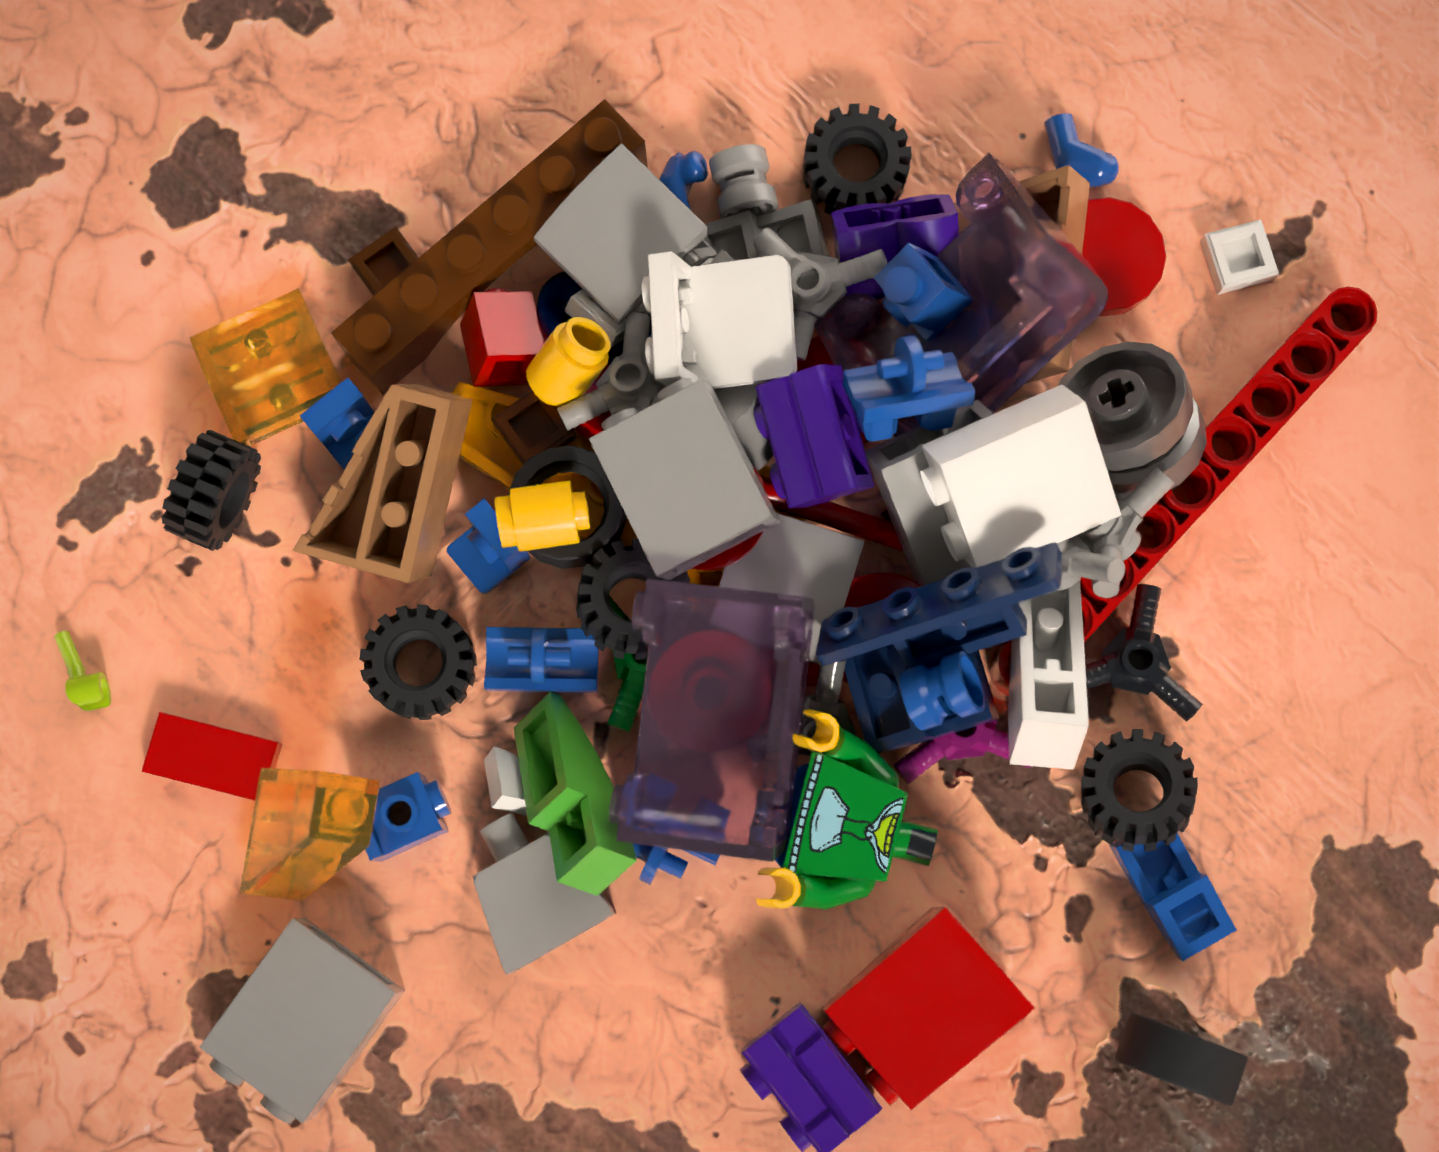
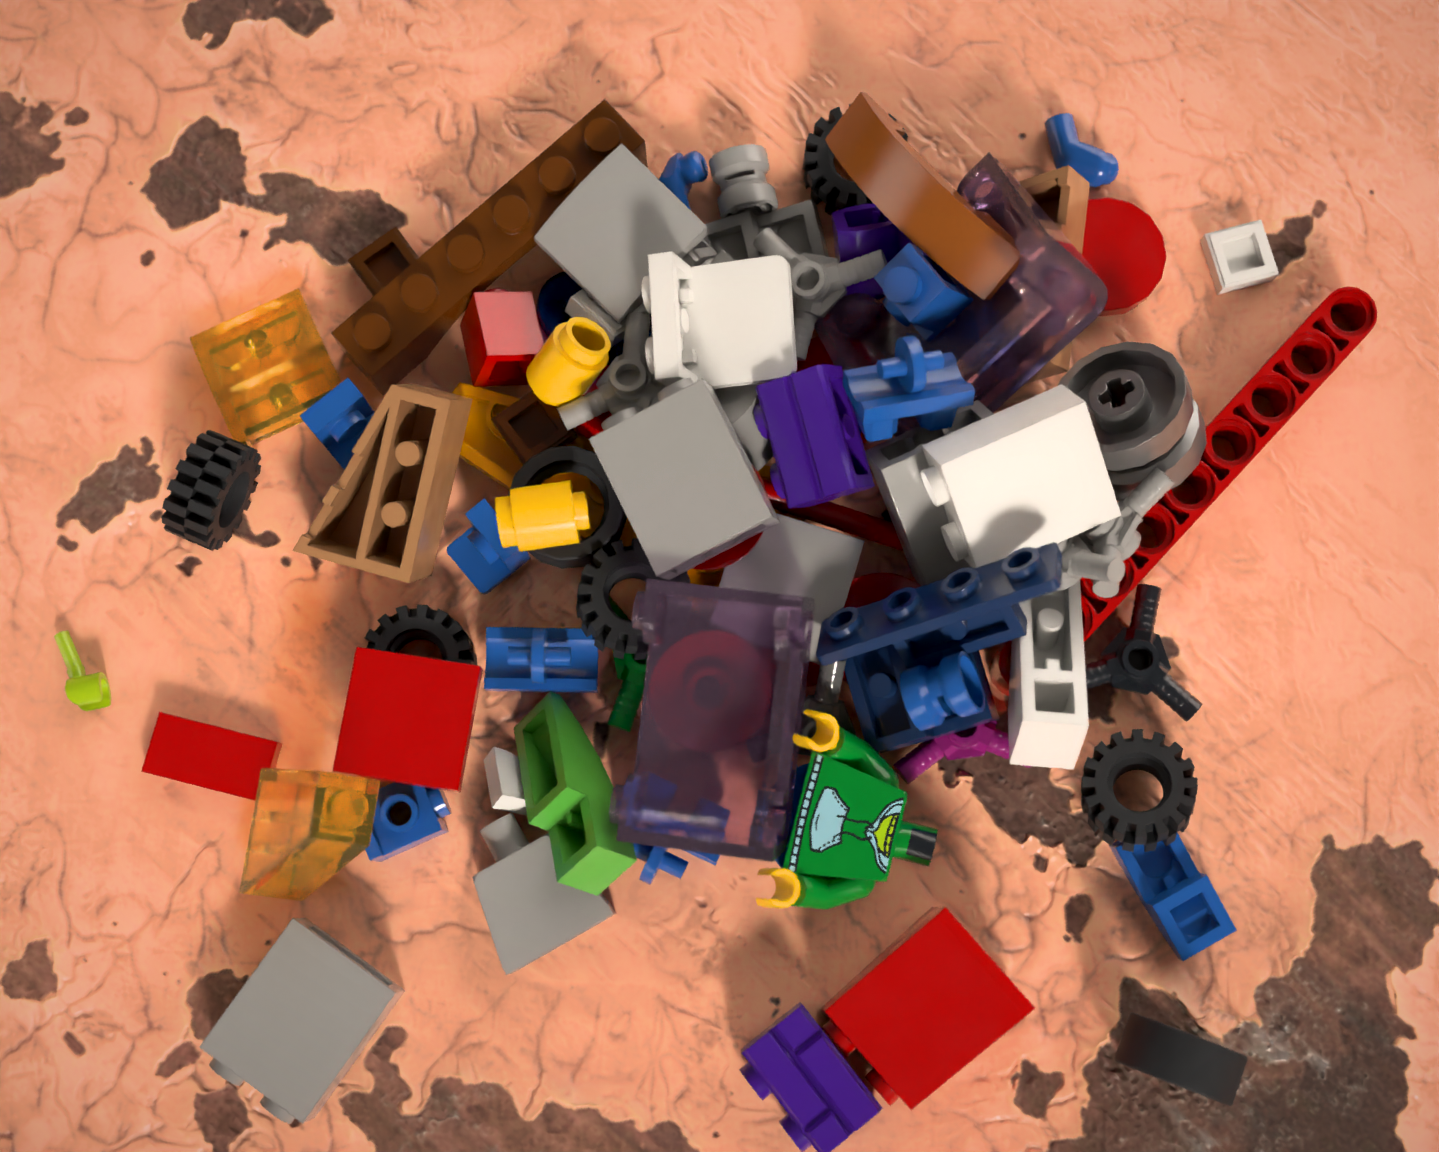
(408, 719): none -> red tile
(921, 200): none -> dark orange slope

